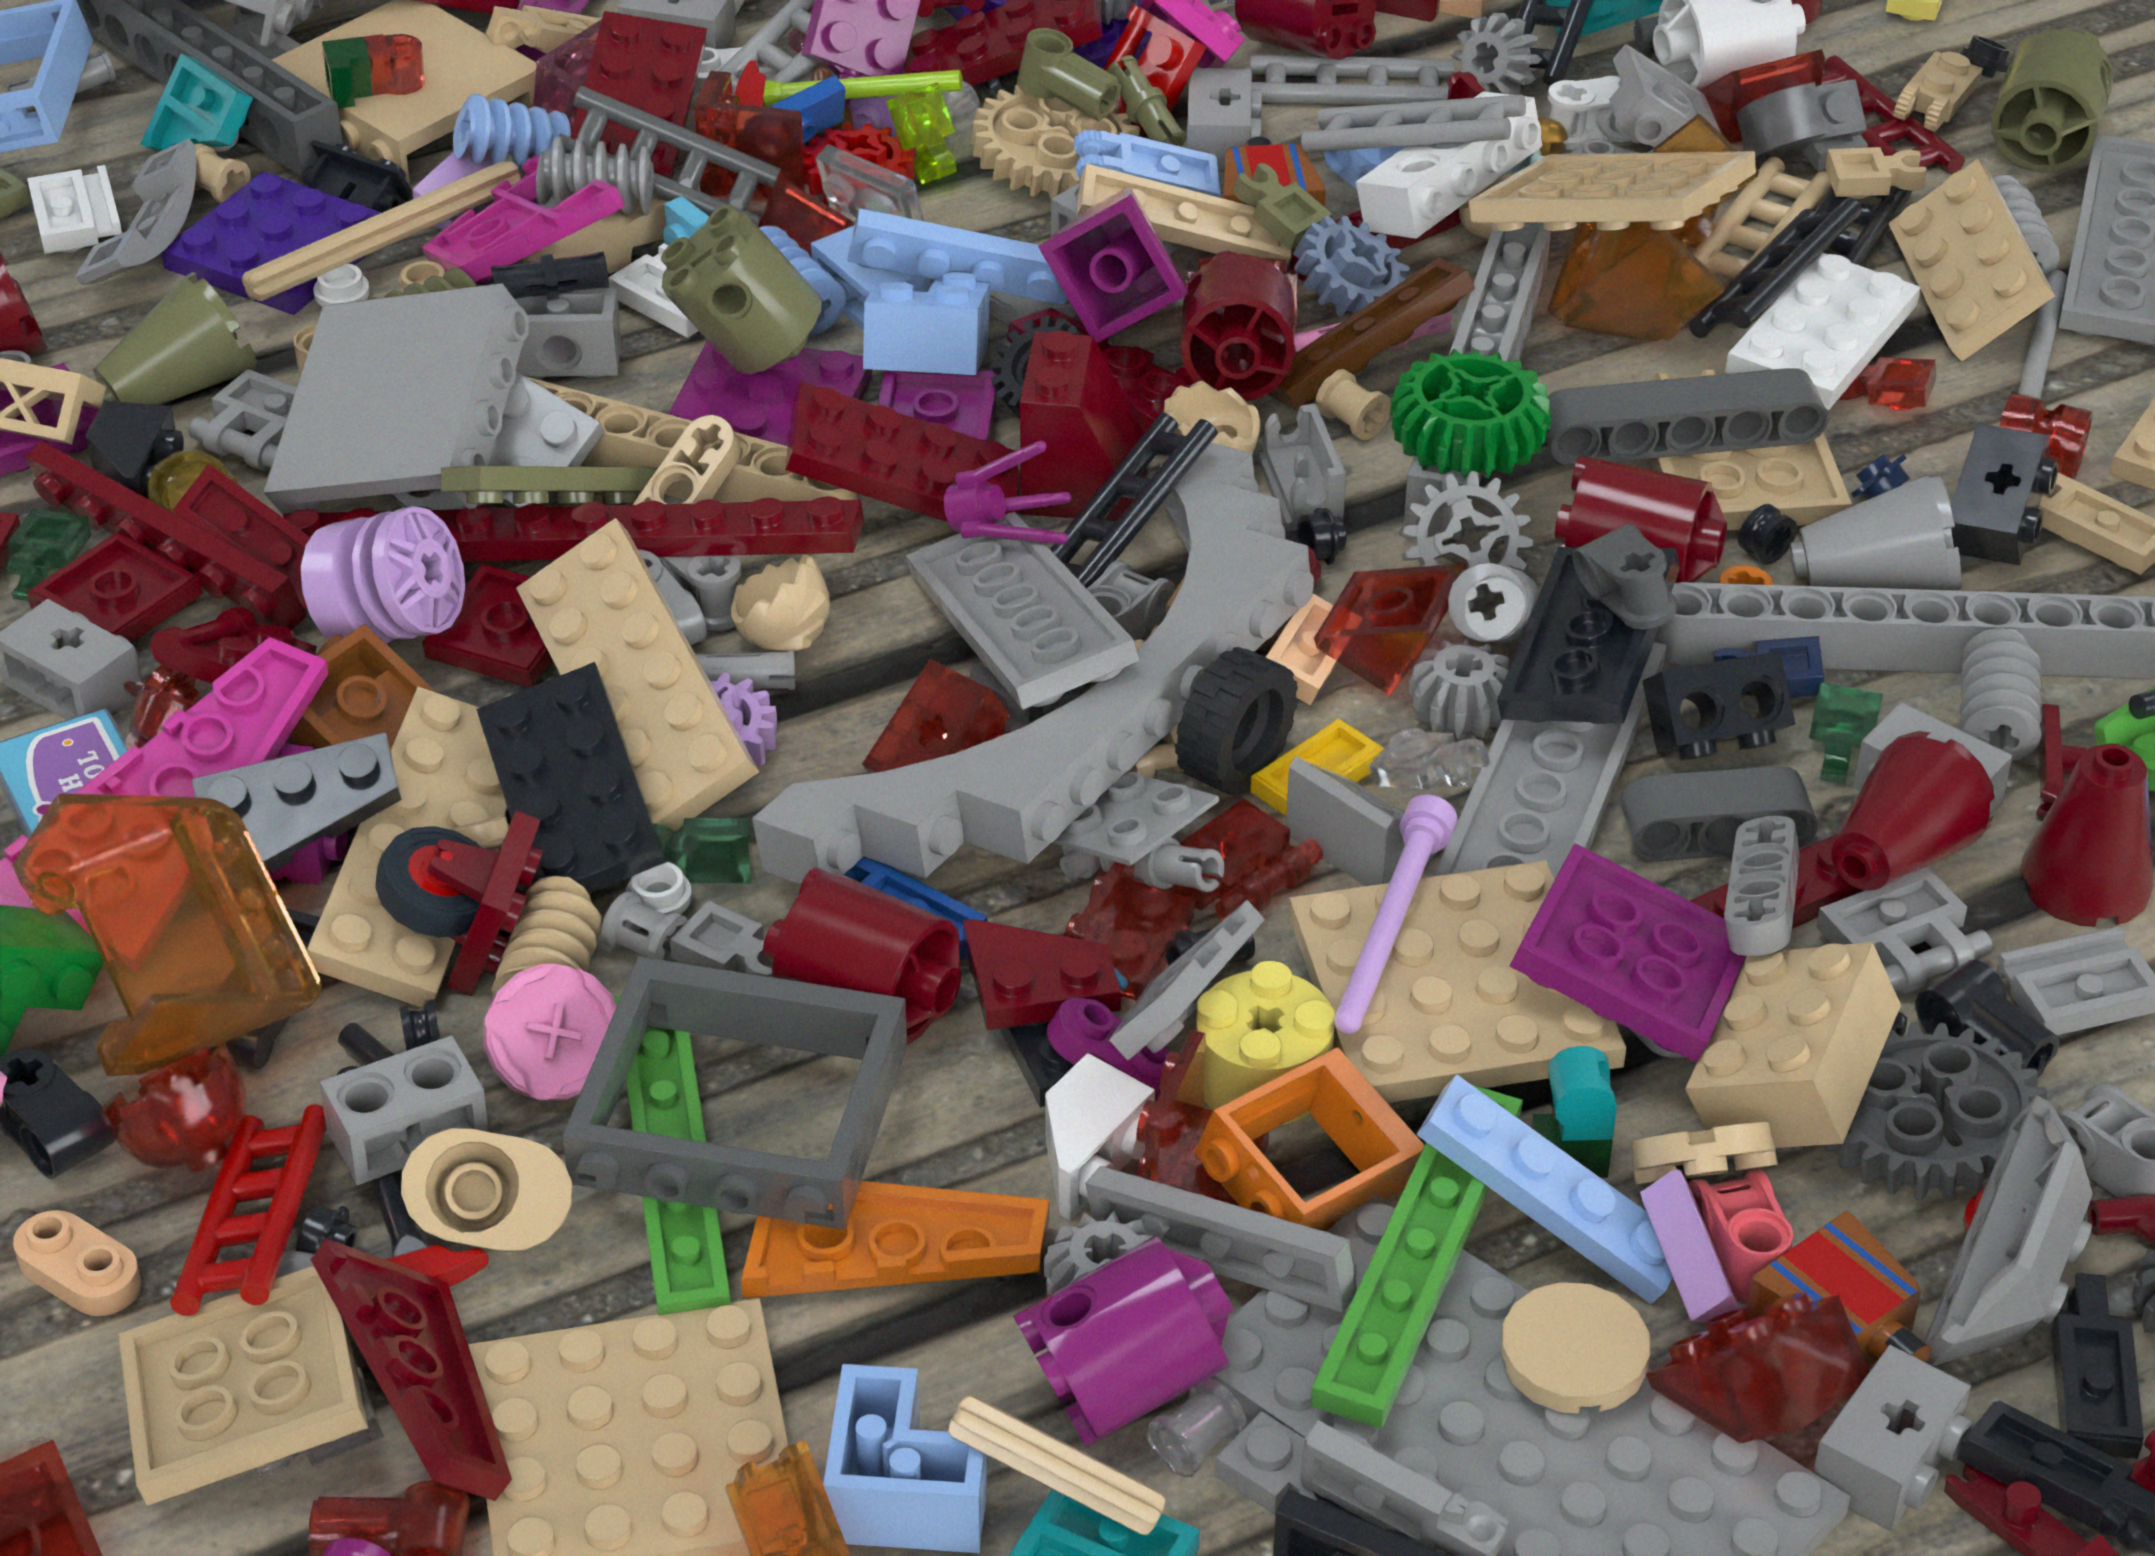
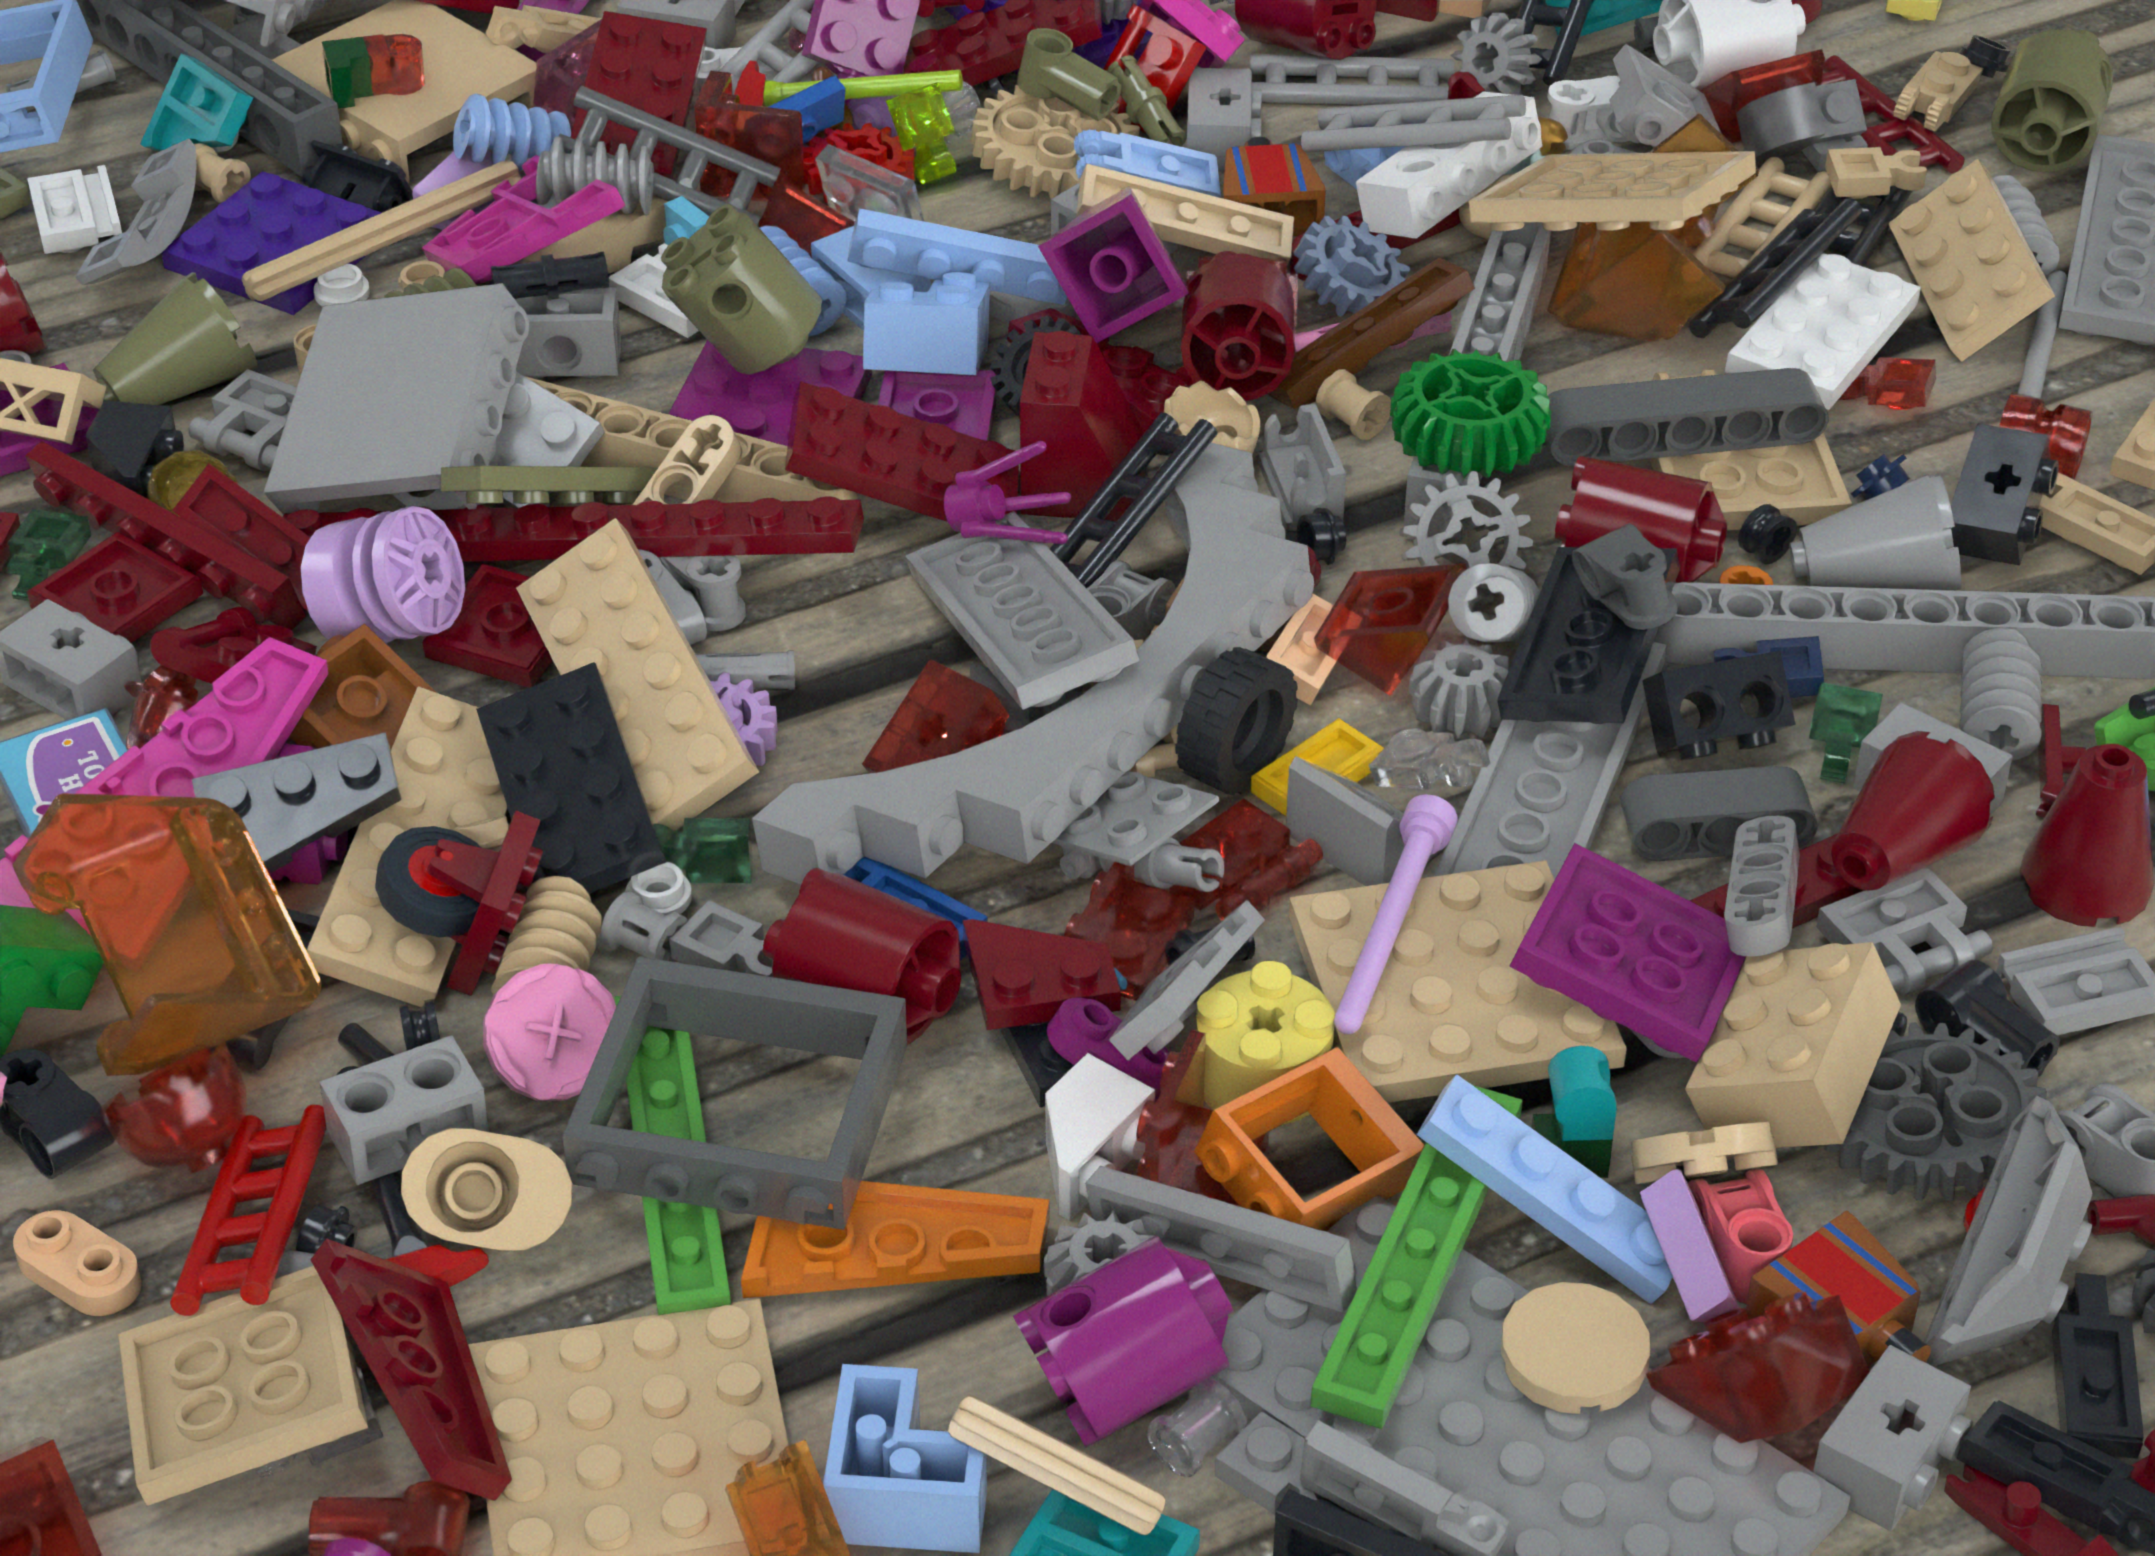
(782, 606): tan hair -> none
(1279, 209): olive plate -> none

